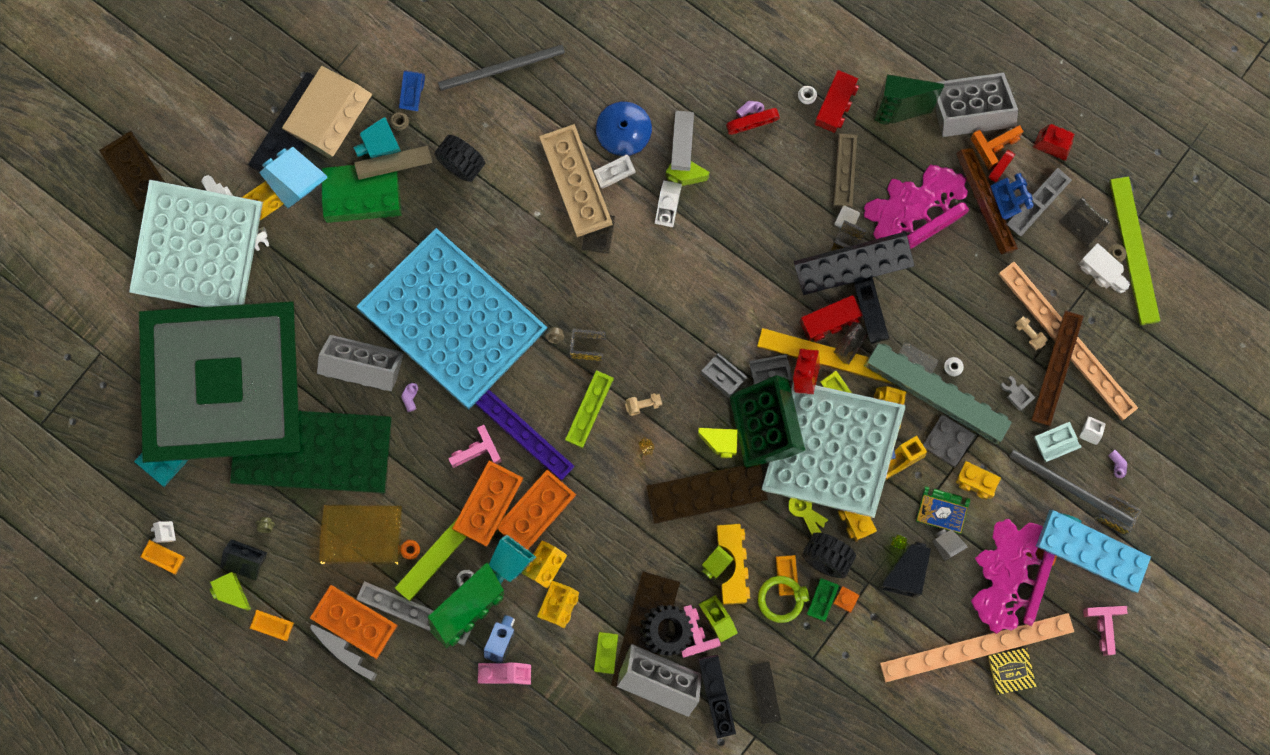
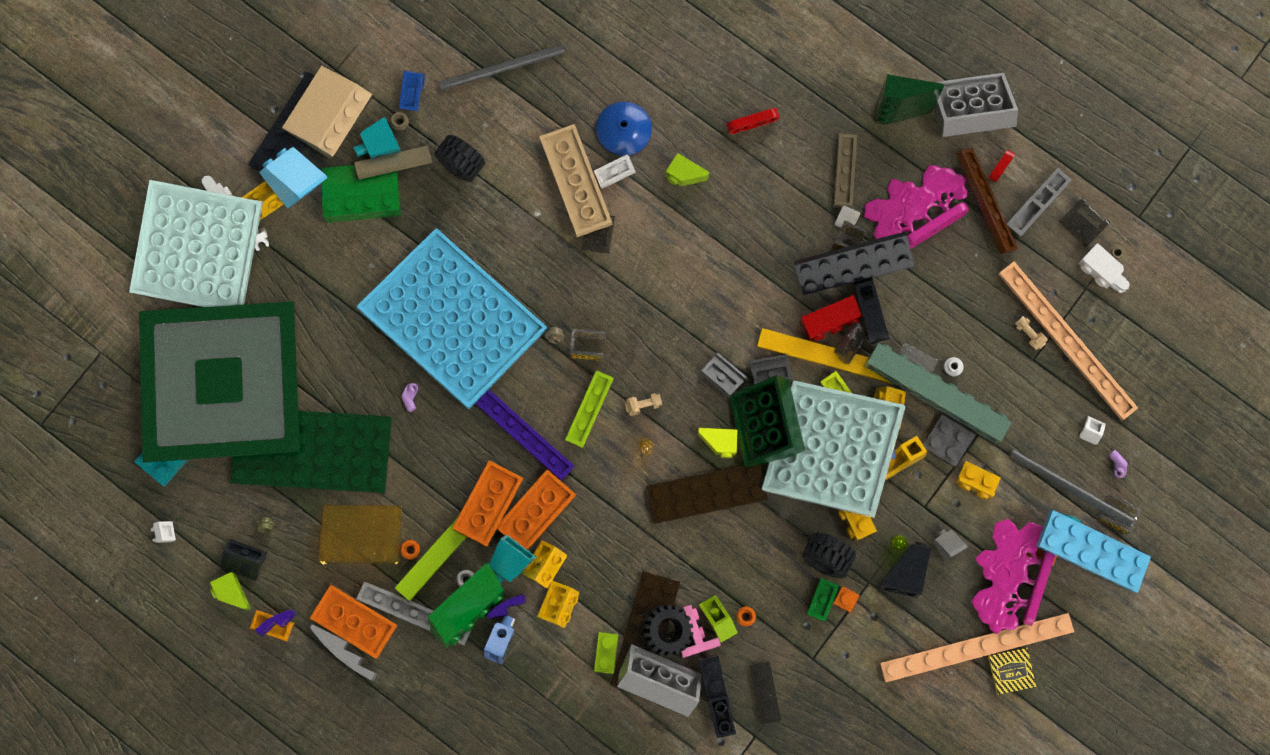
(131, 167): dark brown plate -> none
(162, 557): light orange tile -> none
(281, 619): none -> dark purple slope
(359, 363): light grey slope -> none
(475, 450): bright pink bracket -> none
(501, 609): none -> dark purple slope
(504, 673): bright pink bracket -> none
(668, 203): white slope -> none
(682, 140): light grey slope -> none
(716, 563): lime slope -> none
(730, 539): yellow arch -> none
(750, 107): lavender arm -> none
(750, 611): none -> orange plate
(786, 567): light orange tile -> none
(801, 595): lime piece -> none
(804, 509): neon yellow piece -> none
(806, 371): red brick -> none
(810, 90): white plate -> none
(837, 101): red brick -> none
(942, 510): piece -> none
(986, 148): orange bracket -> none
(1006, 199): blue plate -> none
(1019, 396): light grey plate -> none
(1054, 141): red torso -> none
(1057, 368): reddish brown plate -> none
(1057, 442): light aqua plate -> none
(1105, 625): bright pink bracket -> none
(1135, 251): lime tile -> none

